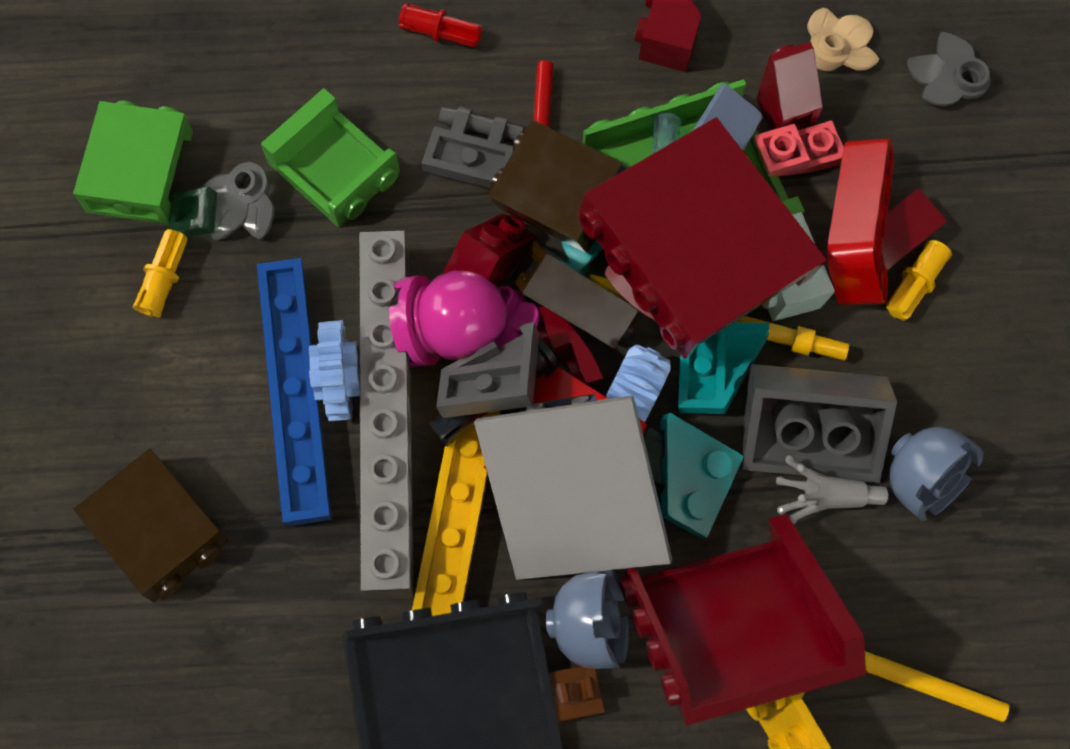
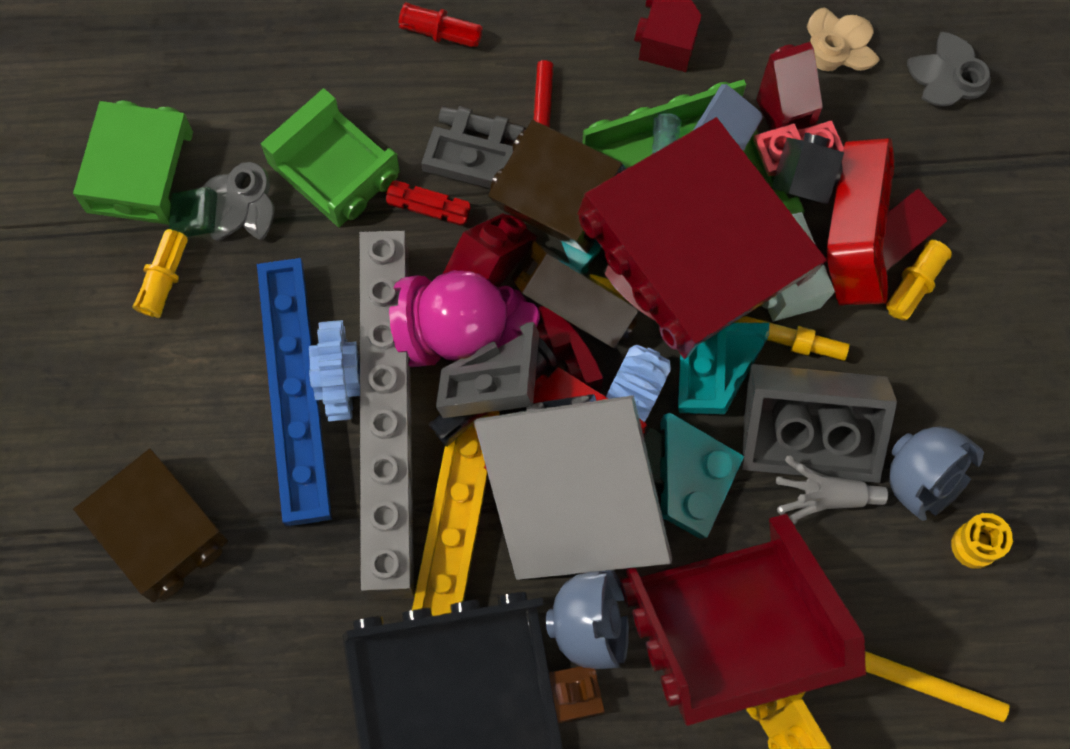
(428, 203): none -> red axle
(808, 168): none -> black brick
(973, 547): none -> yellow wheel

